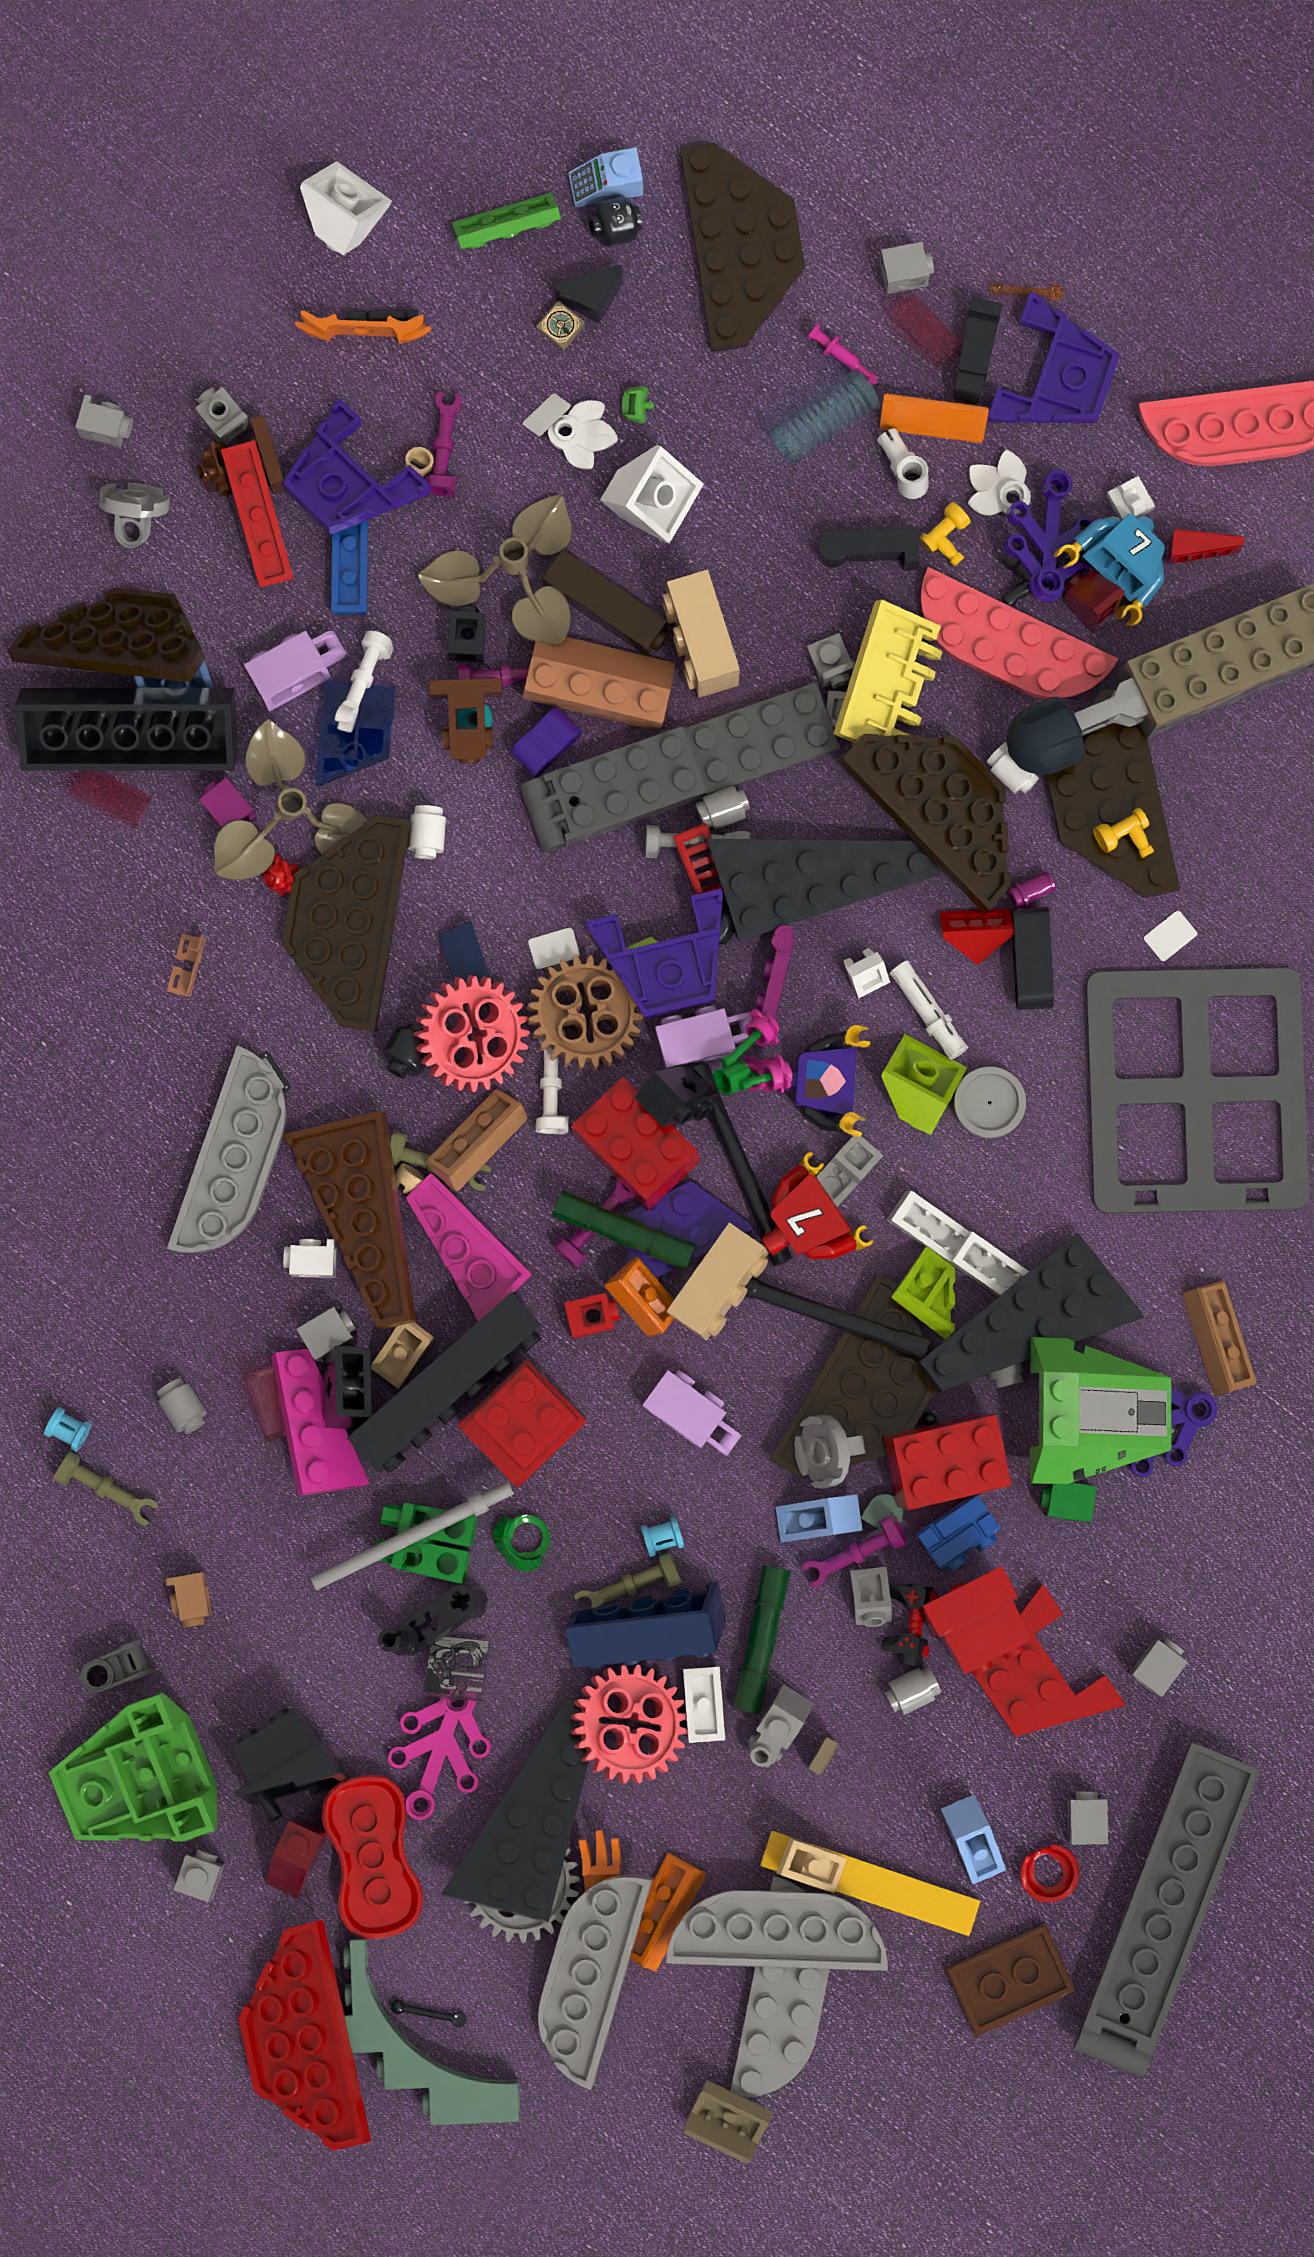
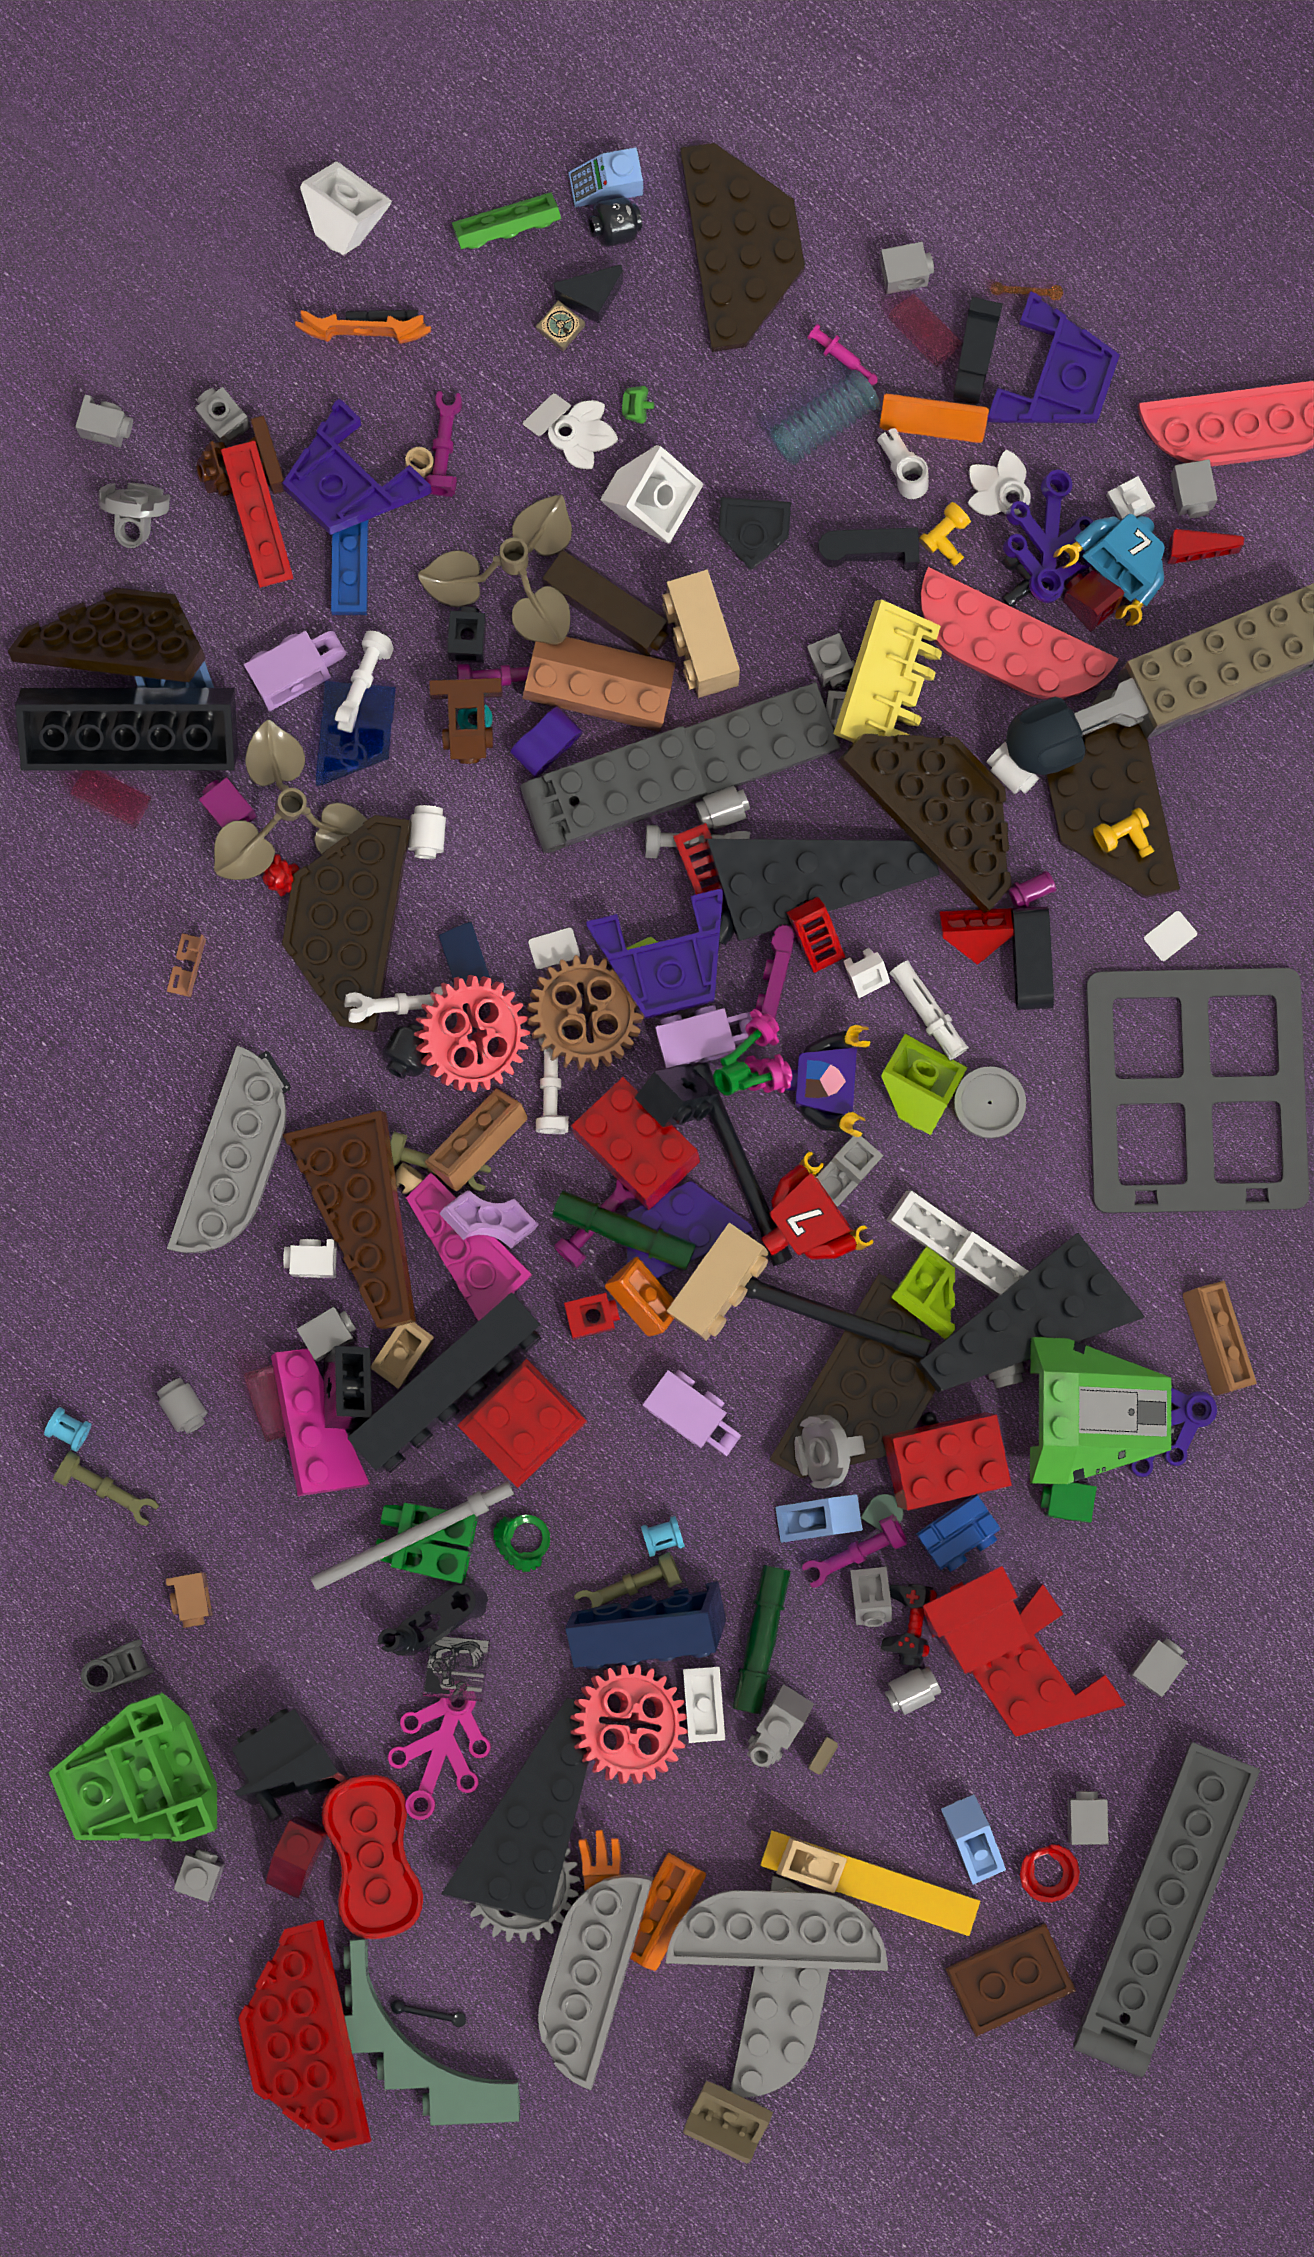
(400, 1003): none -> white piece
(474, 1216): none -> lavender tile
(754, 527): none -> black plate
(805, 914): none -> red slope
(1194, 488): none -> light grey brick

